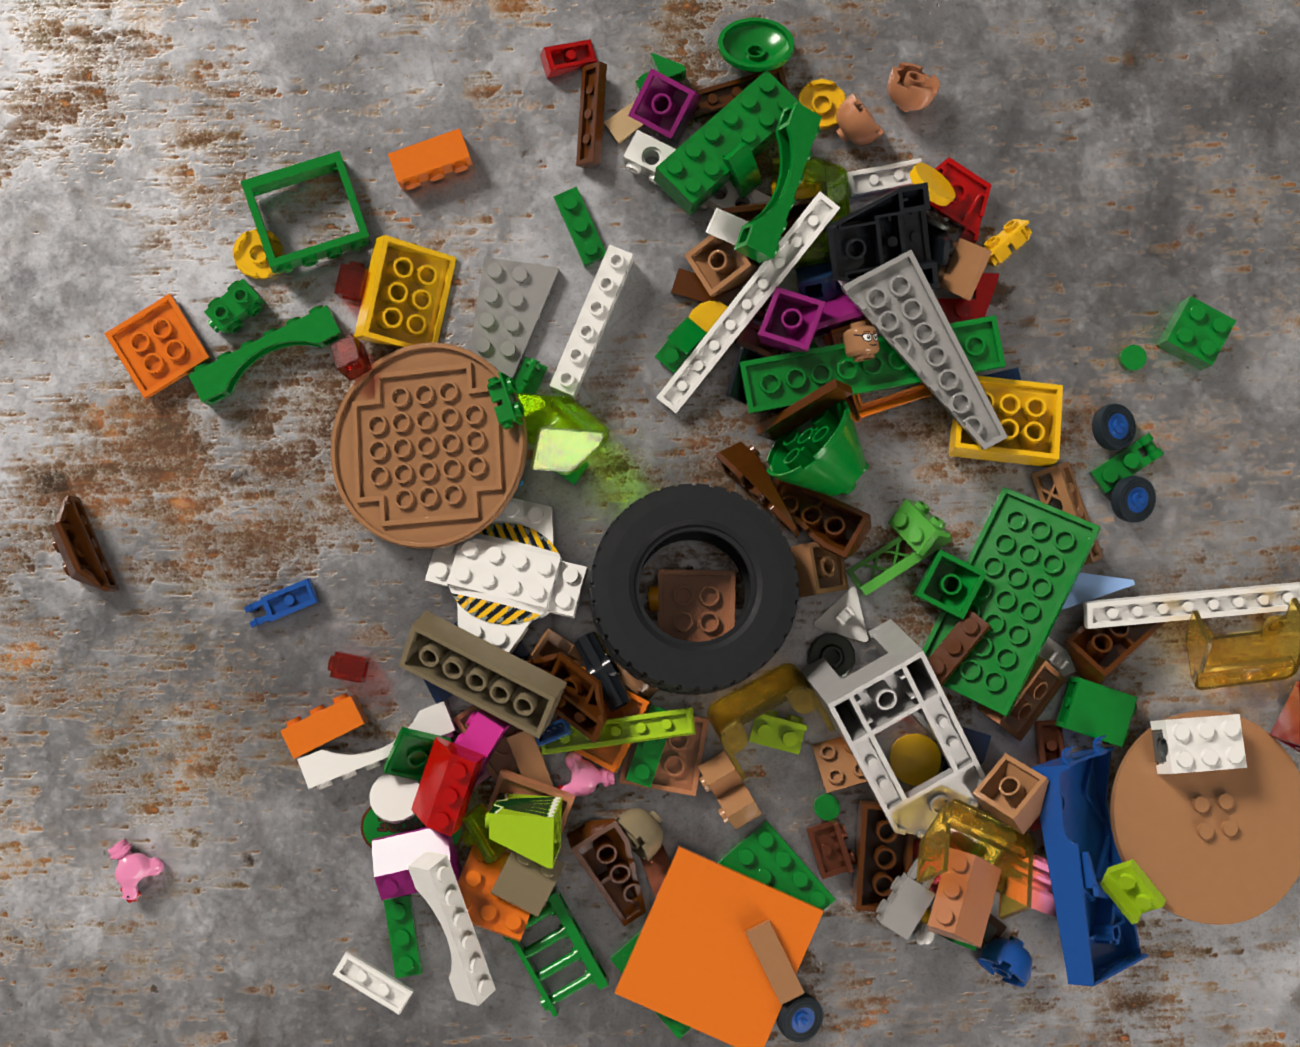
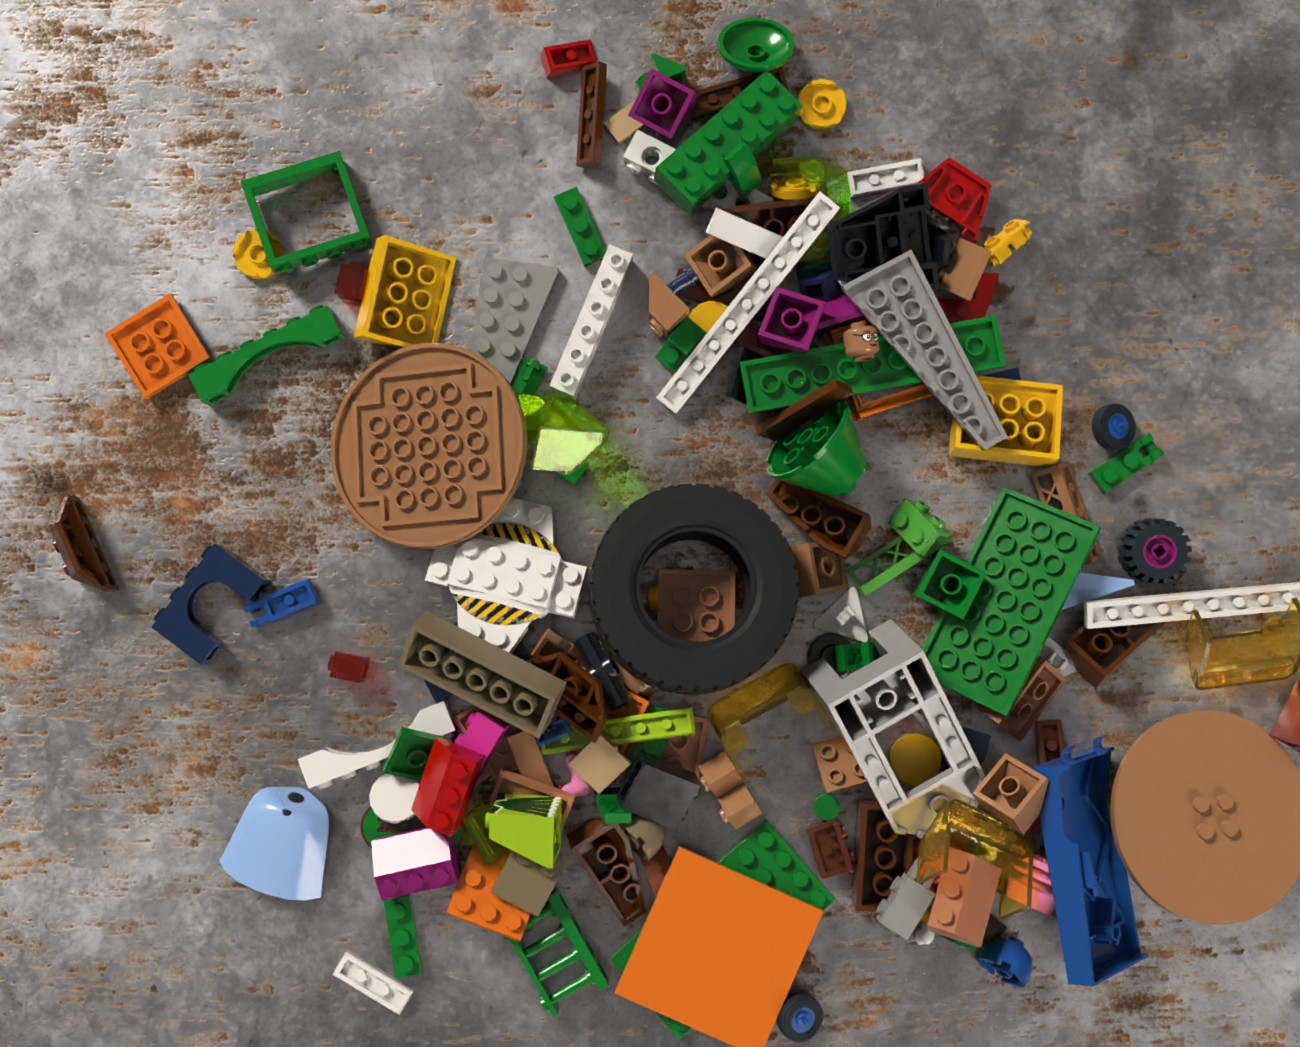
(132, 868): bright pink animal -> none
(178, 619): none -> dark blue arch
(234, 307): green brick -> none
(278, 851): none -> light blue piece
(323, 725): orange brick -> none
(351, 357): clear red brick -> none
(430, 159): orange brick -> none
(438, 886): white arch -> none
(503, 390): green hinge -> none
(599, 763): none -> tan piece
(610, 808): none -> green slope
(658, 790): none -> black brick
(665, 308): none -> medium nougat slope
(683, 281): none -> dark blue pin
(748, 472): reddish brown wedge -> none
(774, 961): medium nougat tile -> none
(778, 731): lime bracket -> none
(795, 137): green arch -> none
(855, 655): none -> green slope
(856, 122): nougat cylinder -> none
(911, 88): nougat cylinder -> none
(939, 187): yellow tile -> none
(957, 646): reddish brown plate -> none
(1096, 711): green panel -> none
(1131, 890): lime bracket -> none
(1132, 358): green tile -> none
(1133, 499): black wheel -> none
(1154, 550): none -> black wheel
(1196, 333): green brick -> none
(1198, 744): white piece -> none

